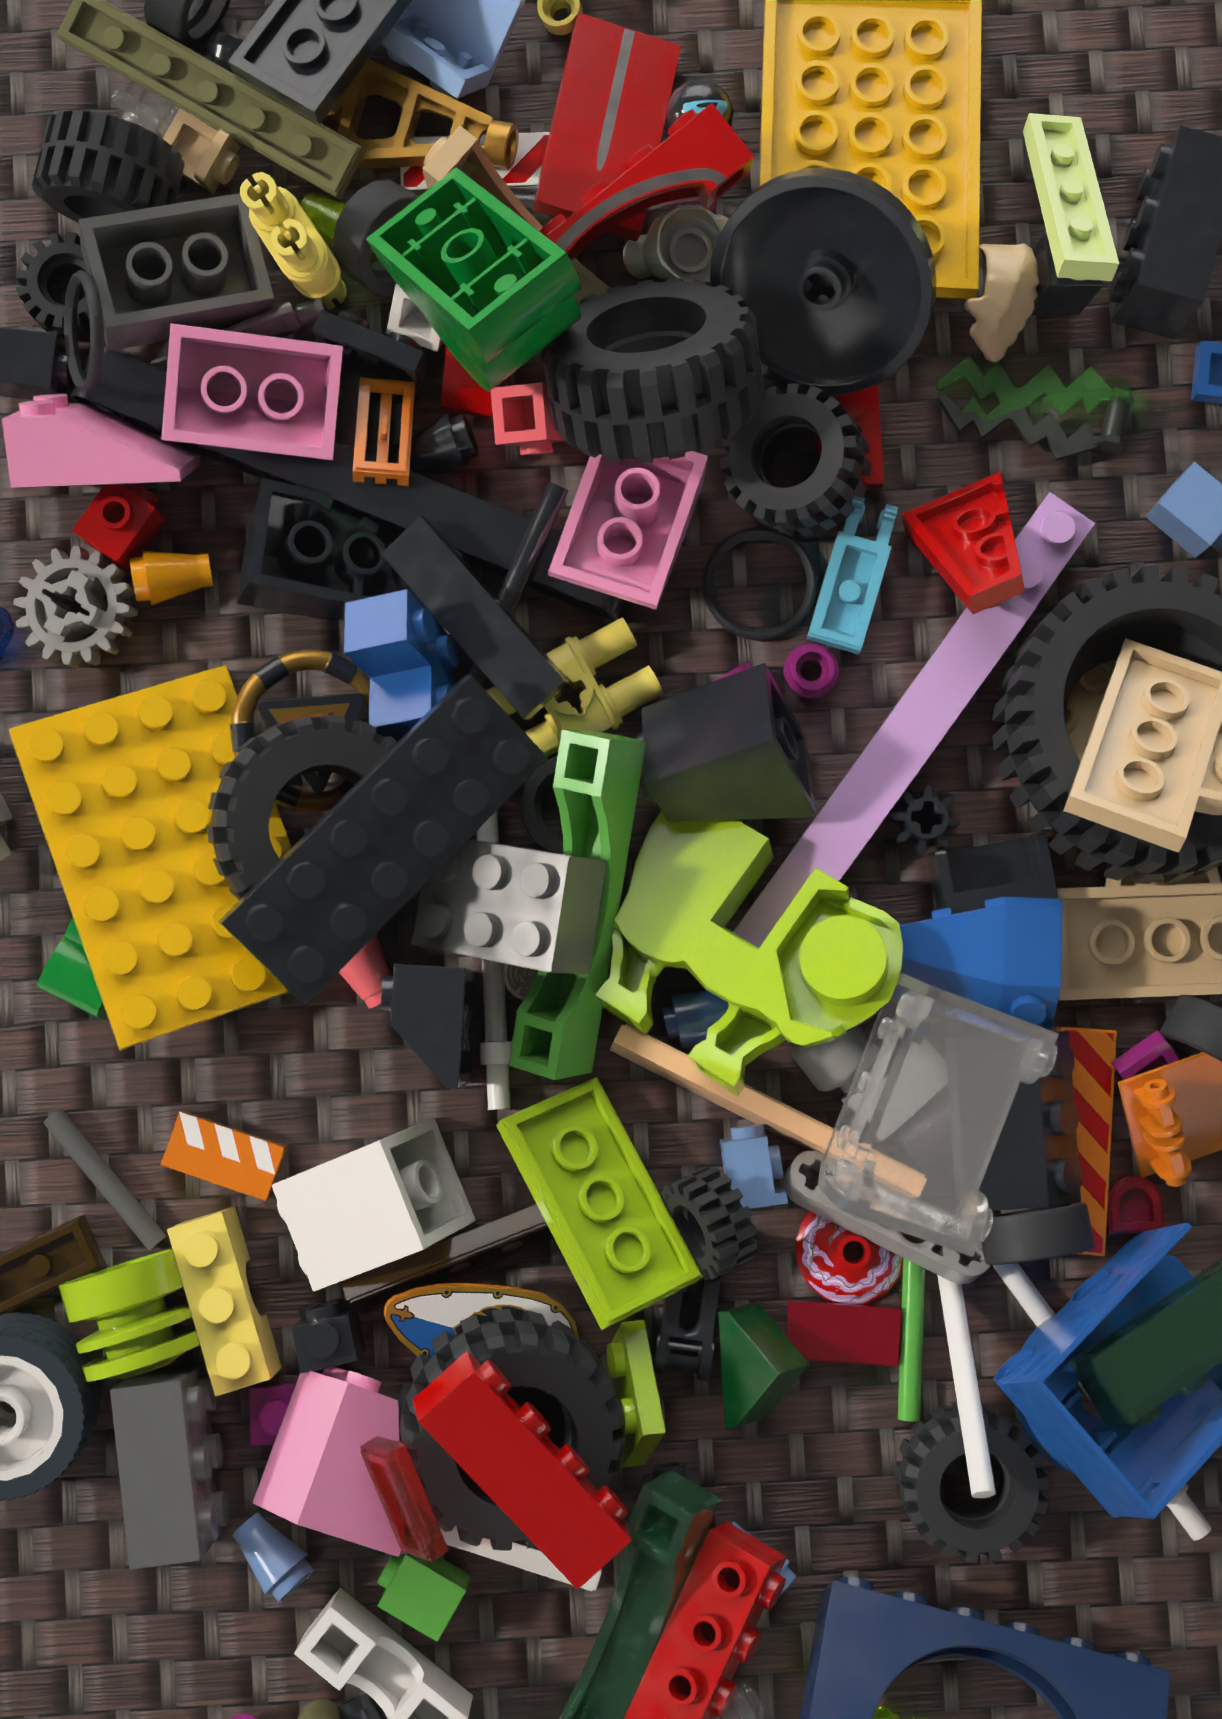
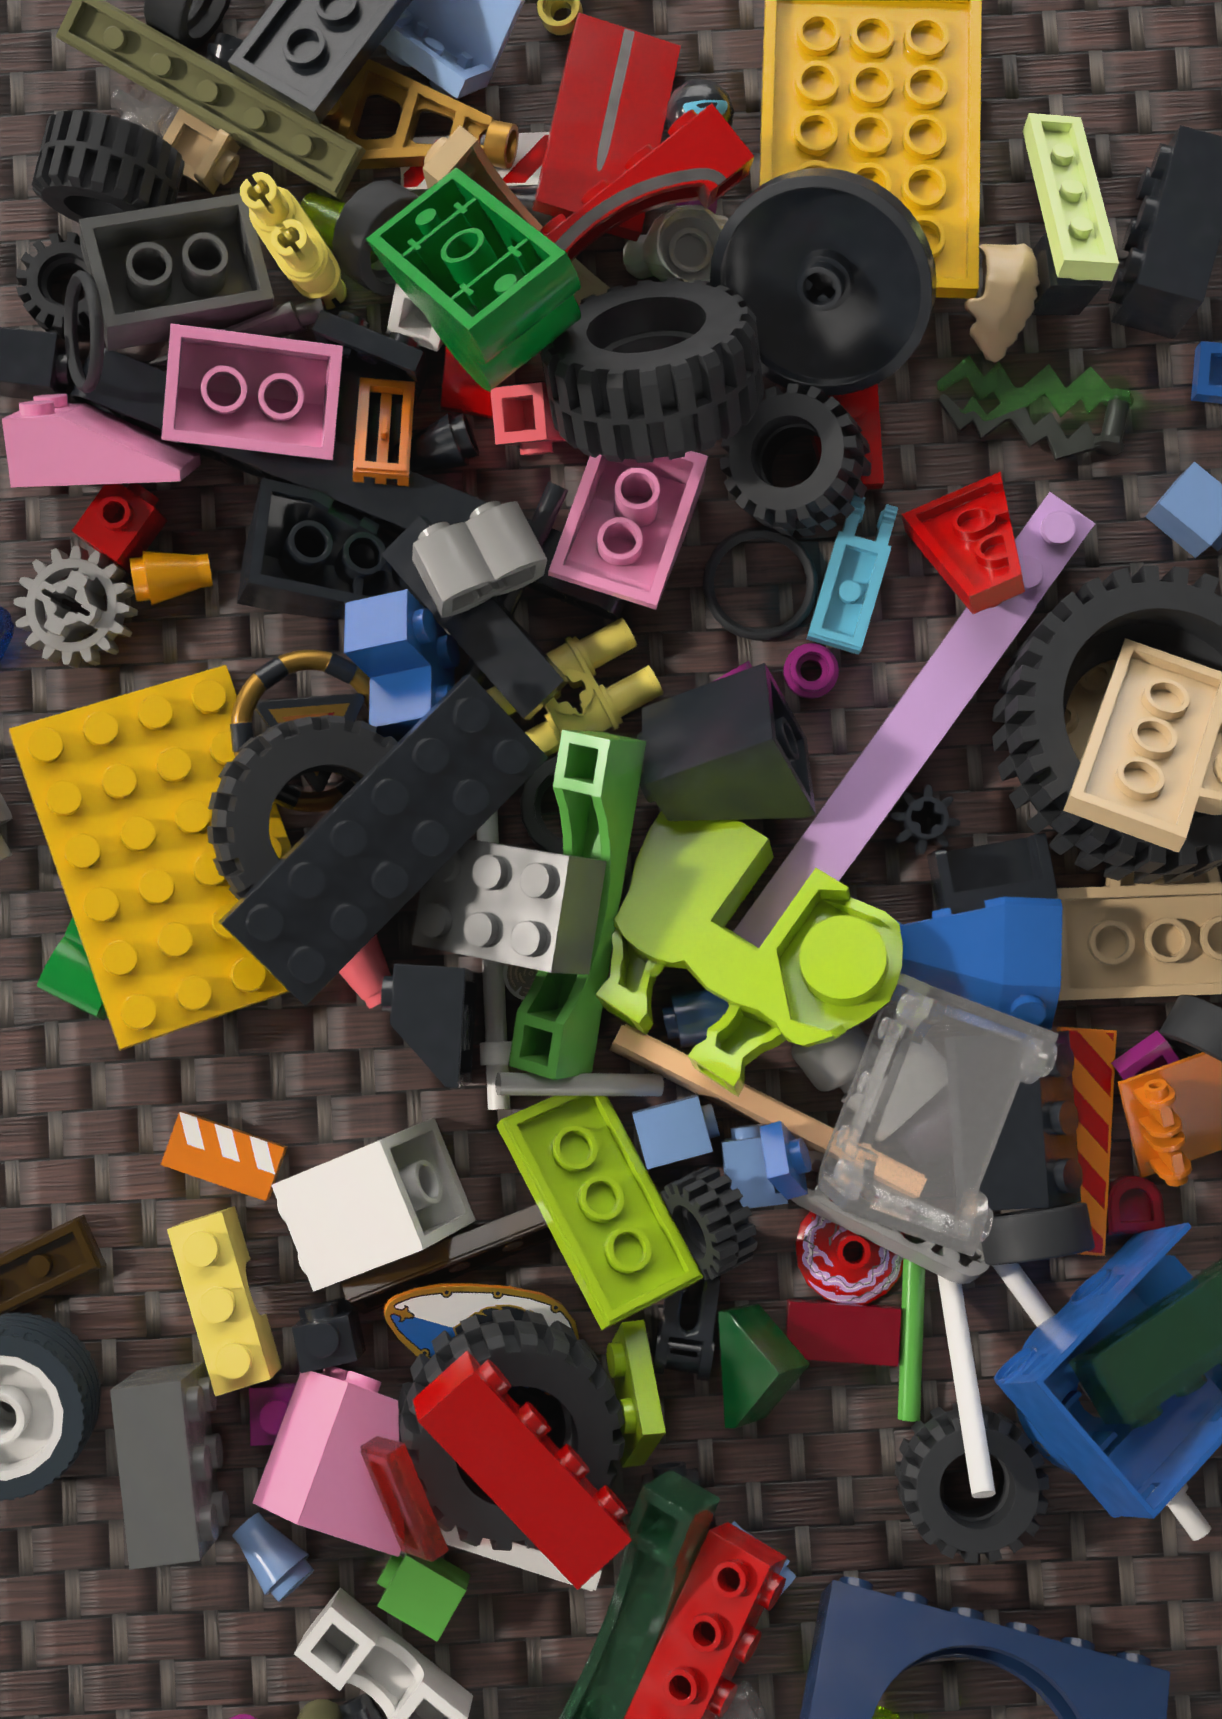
(105, 1179): dark grey bar -> none
(130, 1316): lime wheel -> none
(478, 557): none -> light grey brick
(582, 1085): none -> light grey bar
(675, 1130): none -> medium blue brick
(785, 1160): none -> blue plate

